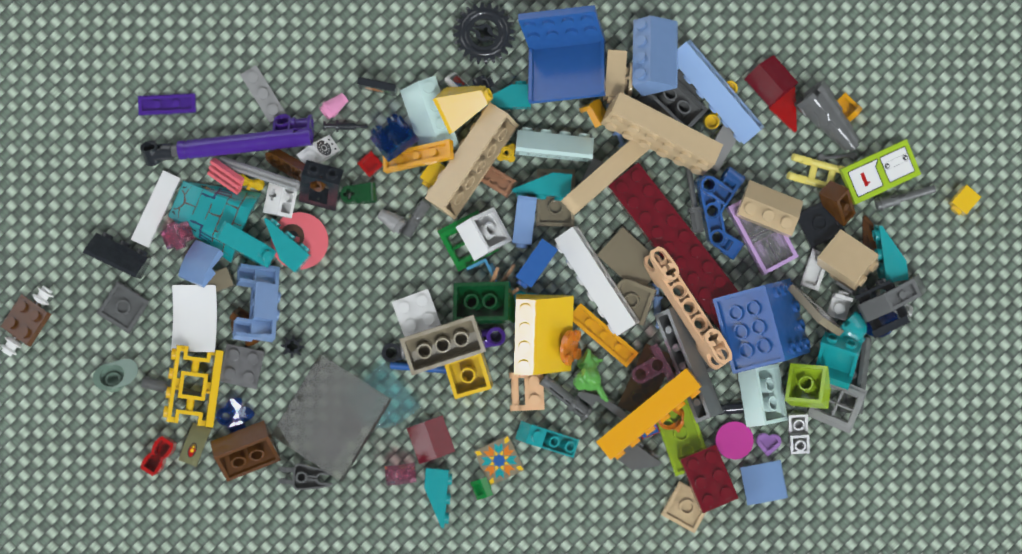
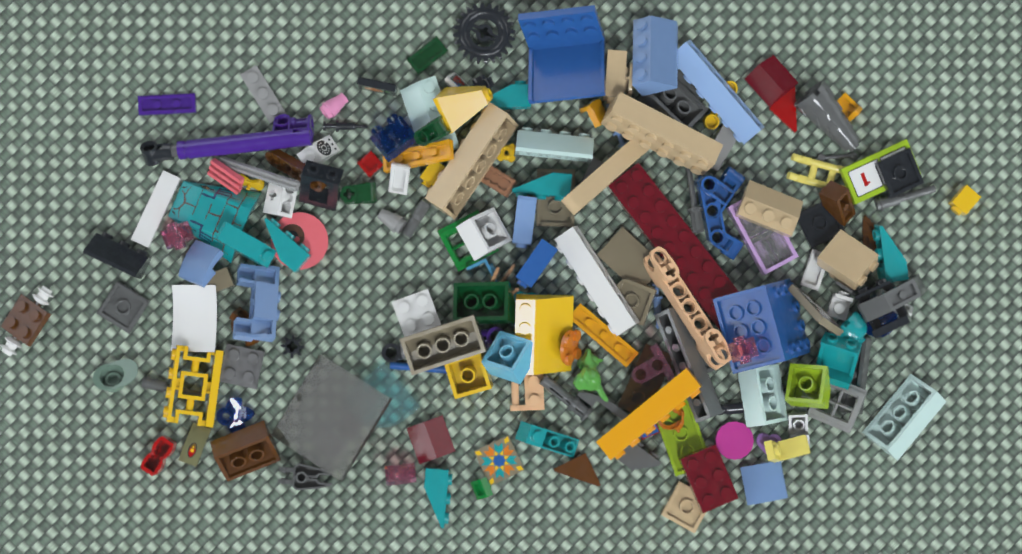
(399, 178): none -> white tile
(427, 55): none -> dark green tile
(431, 131): none -> dark green piece
(508, 357): none -> medium azure slope
(580, 469): none -> reddish brown tile
(743, 349): none -> clear pink brick
(787, 448): none -> light yellow bracket
(899, 173): none -> black tile
(904, 416): none -> light aqua slope

